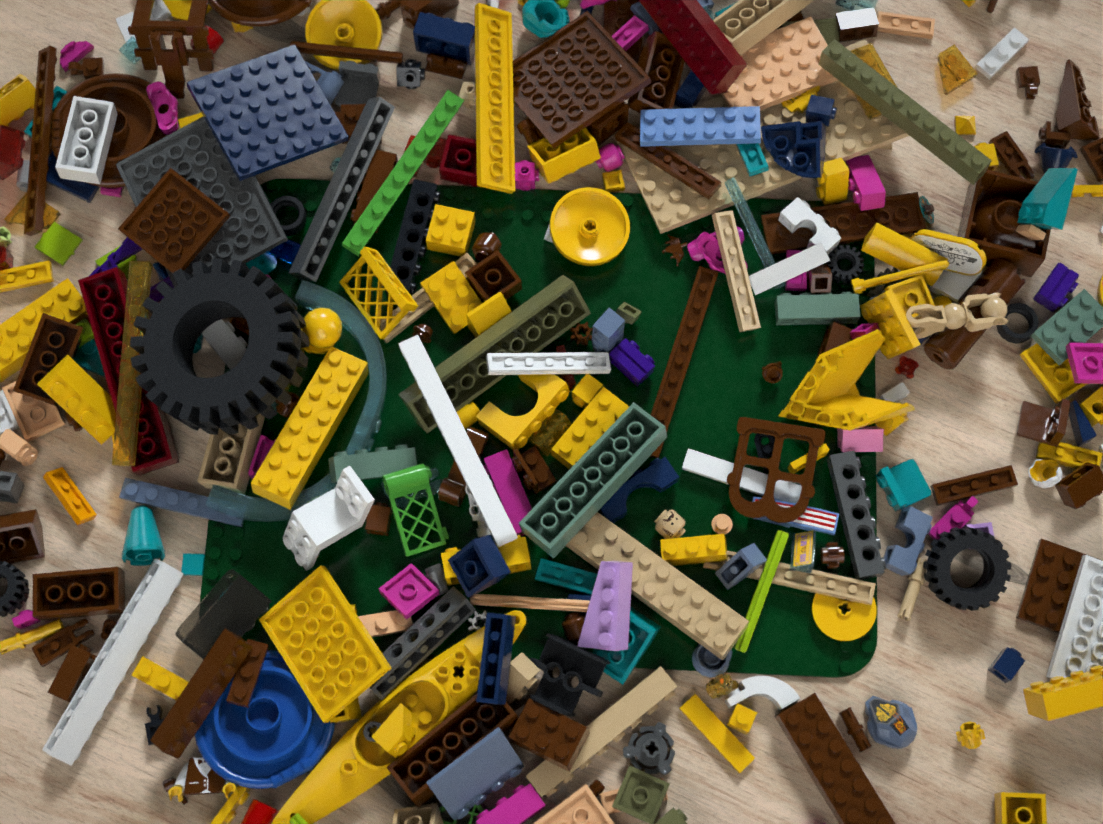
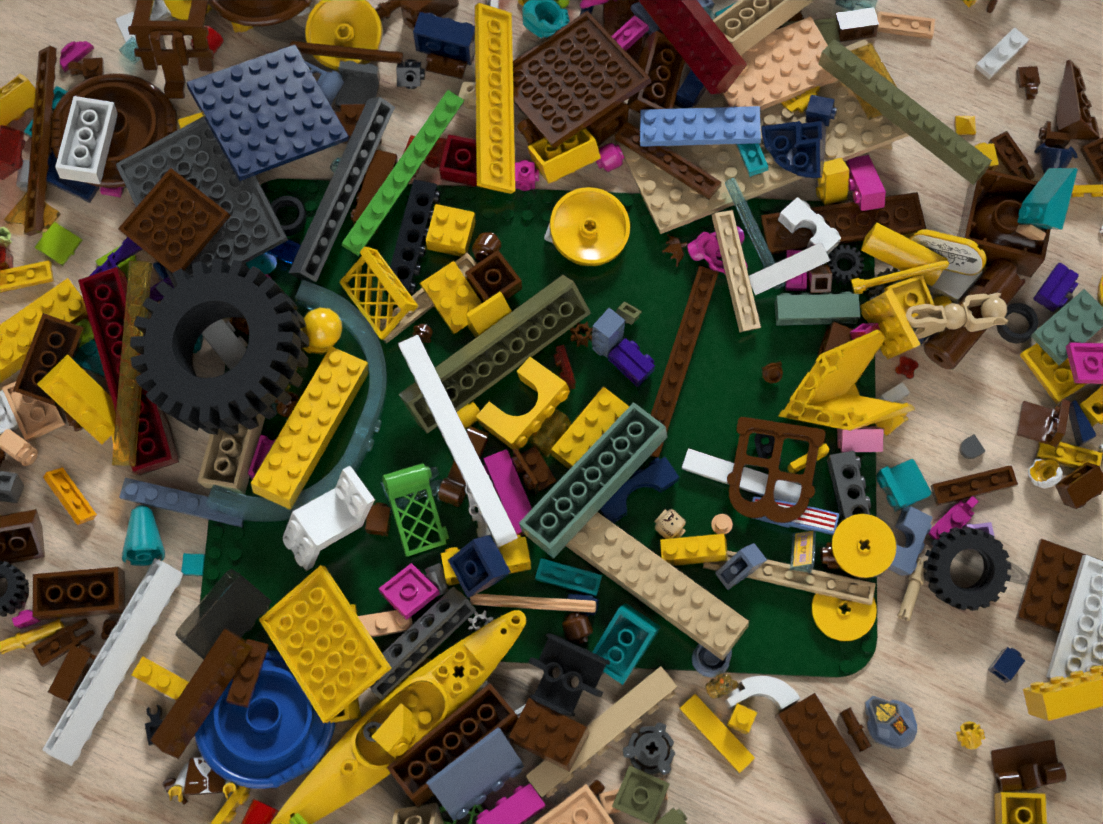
(159, 96): dark pink piece -> none
(372, 464): sand green brick -> none
(496, 658): dark blue brick -> none
(521, 676): tan piece -> none
(548, 363): white tile -> none
(586, 390): yellow brick -> none
(609, 608): lavender wedge -> none
(613, 181): yellow tile -> none
(762, 589): lime axle -> none
(847, 547): none -> yellow piece
(927, 209): piece -> none
(954, 69): clear yellow wing -> none
(971, 447): none -> dark grey tile
(1027, 766): none -> reddish brown panel

